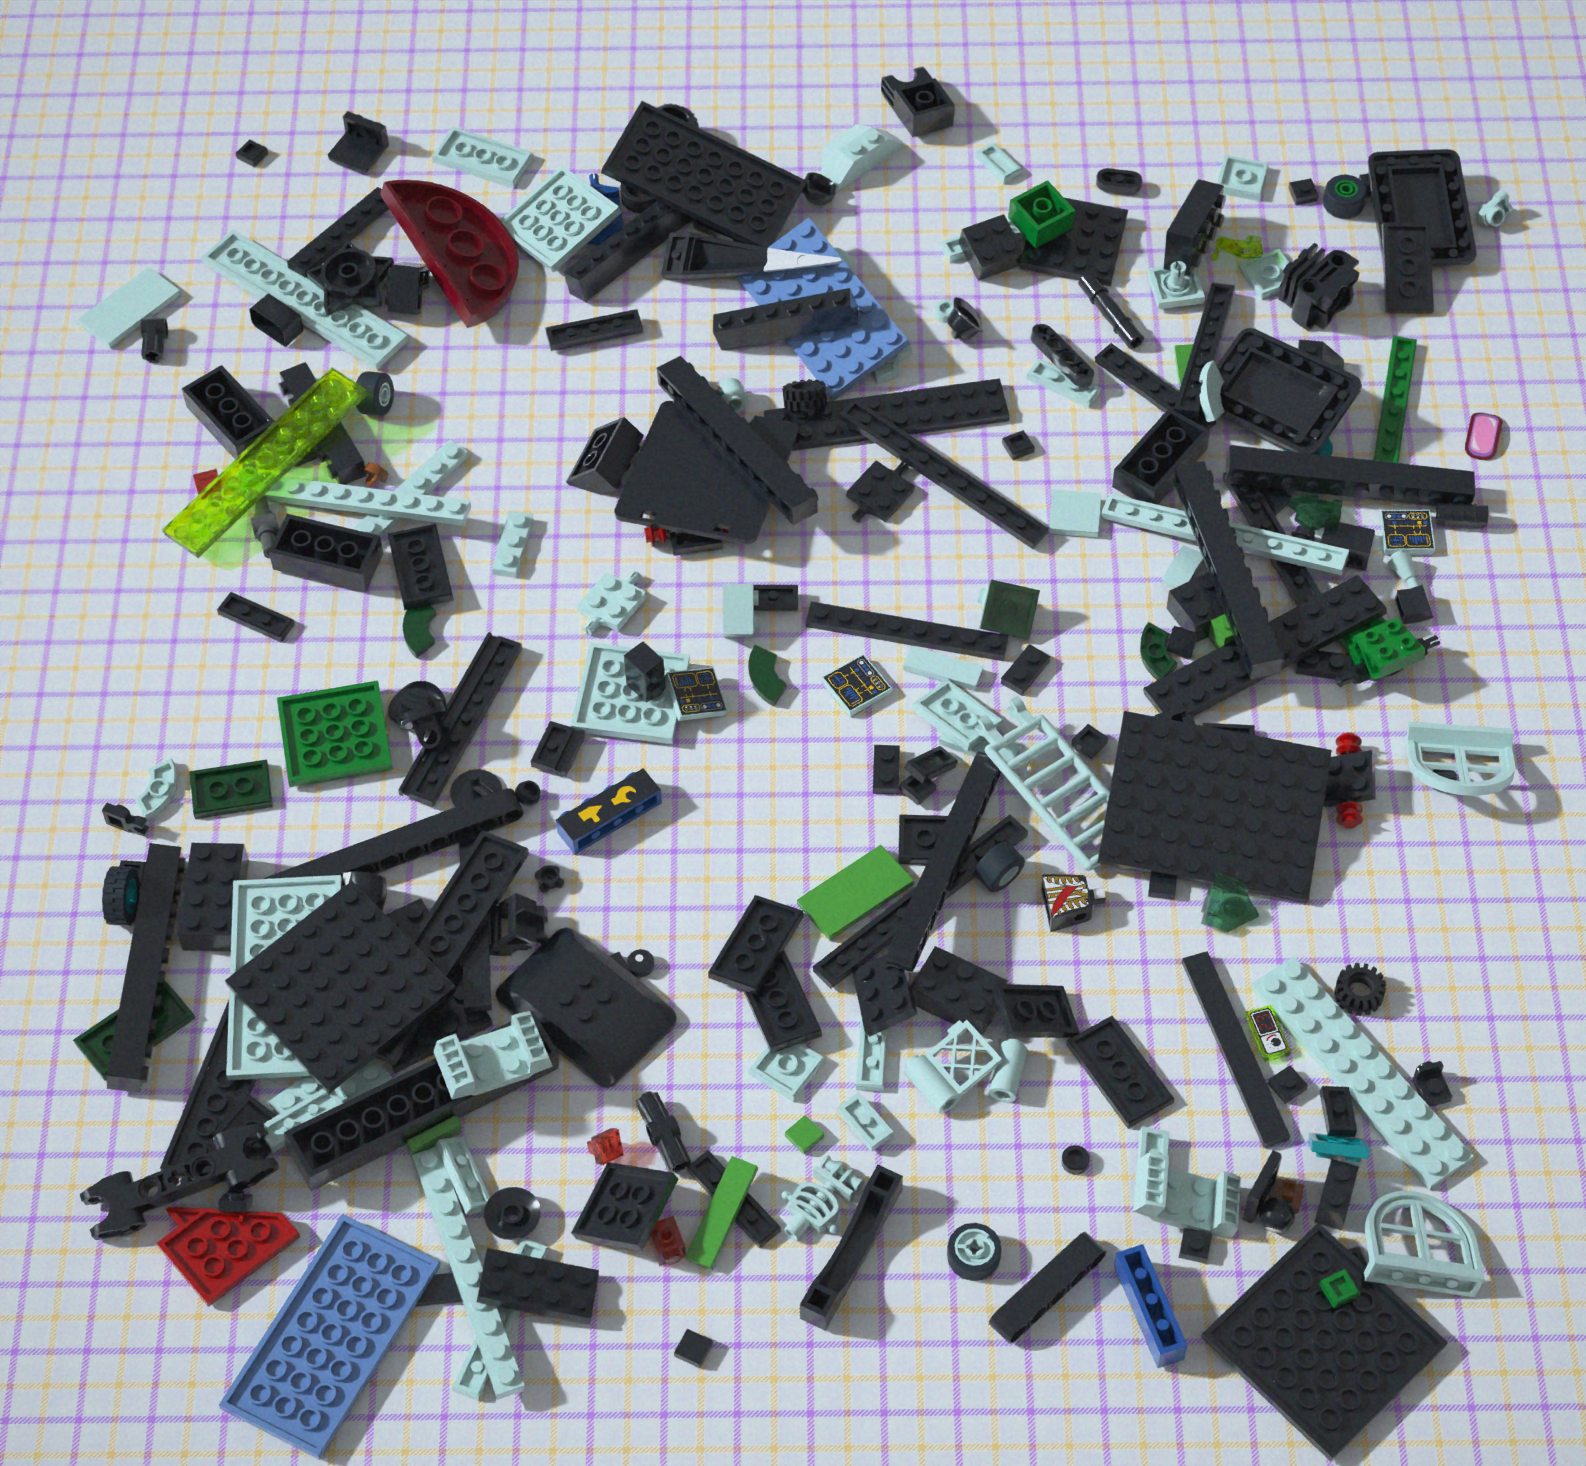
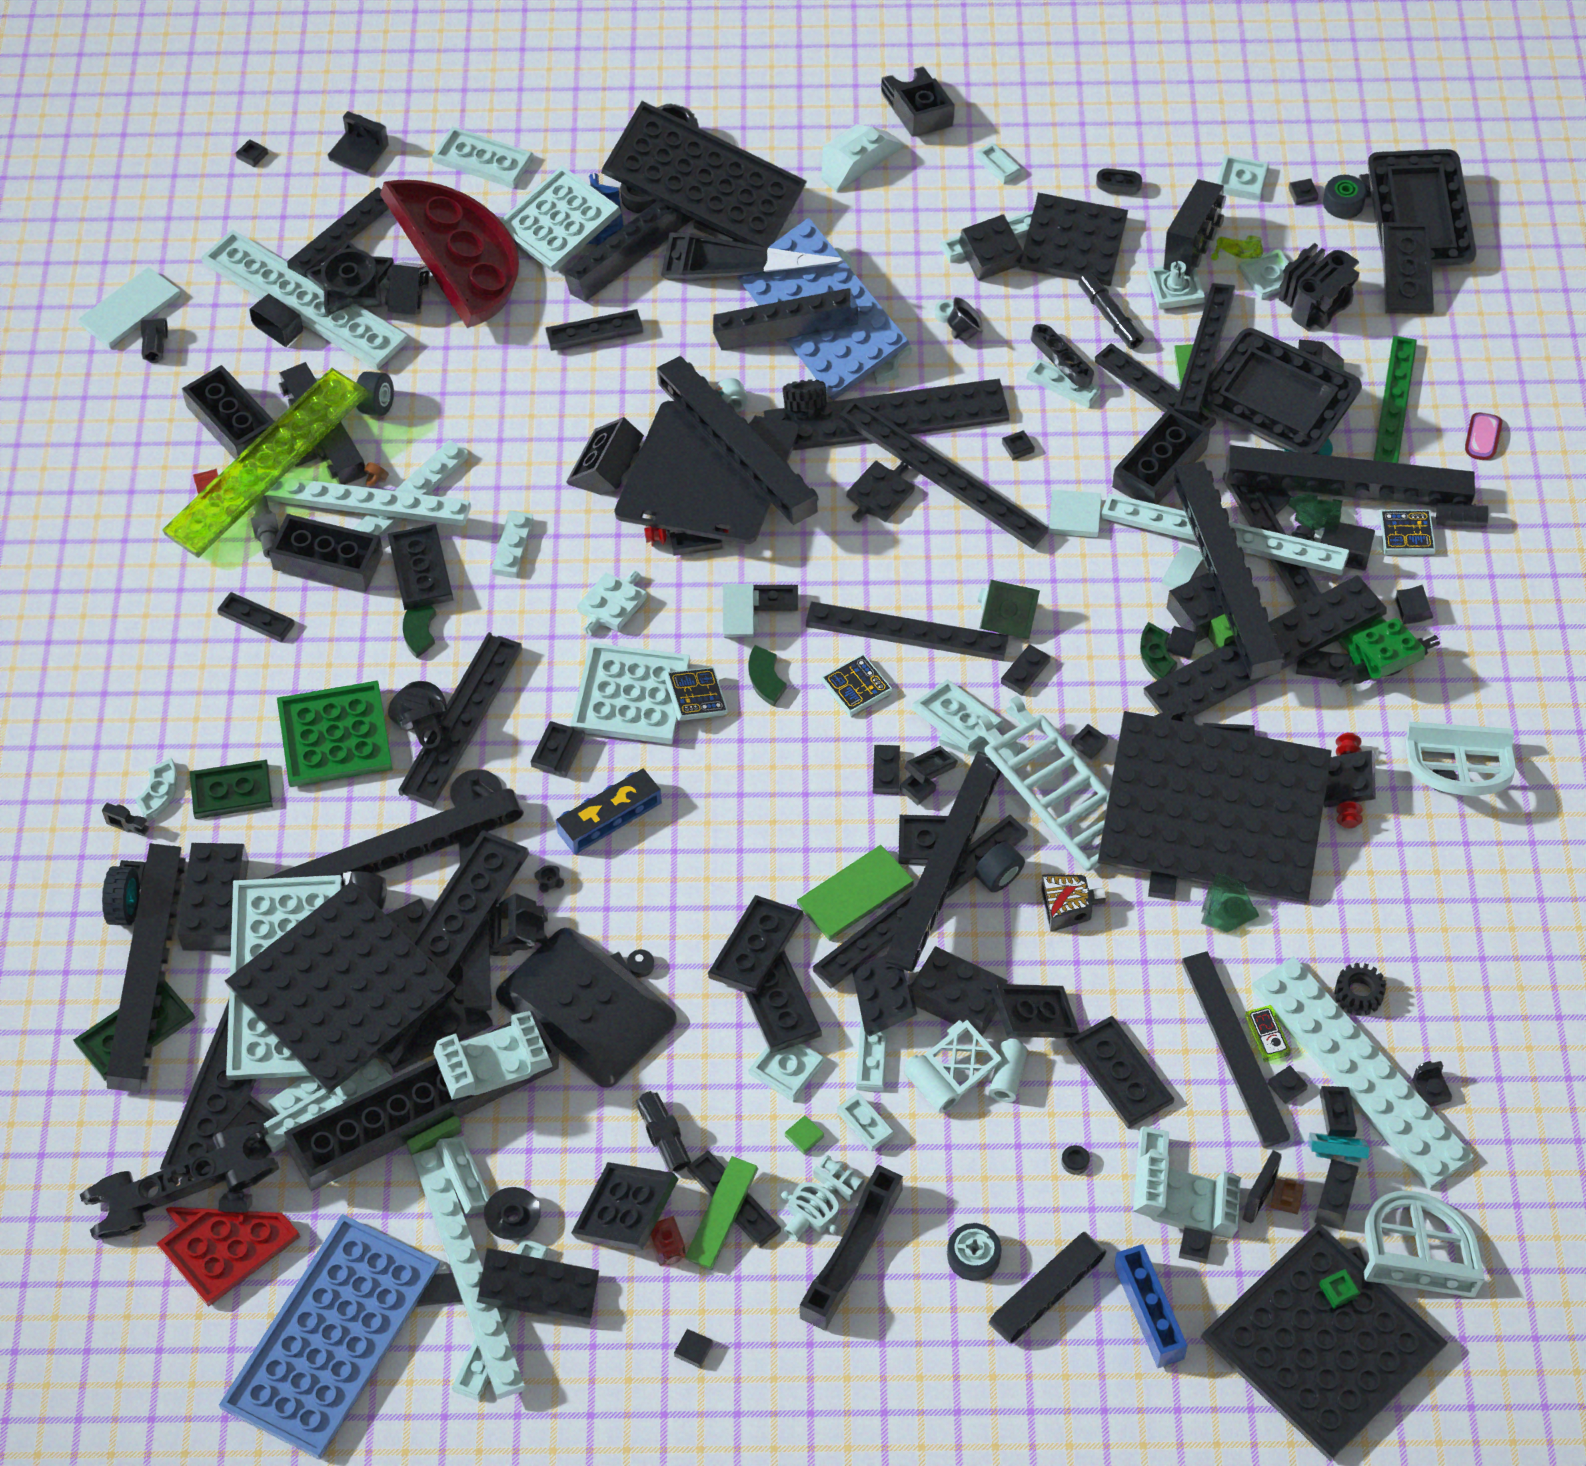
(528, 792): black plate -> none
(606, 1146): clear red tile -> none
(644, 672): black brick -> none
(819, 189): black hair -> none
(943, 667): light aqua tile -> none
(1041, 214): green brick -> none
(1210, 391): light aqua tile -> none
(1277, 1215): black piece -> none
(1402, 564): light aqua cone -> none
(1495, 210): light aqua plate -> none

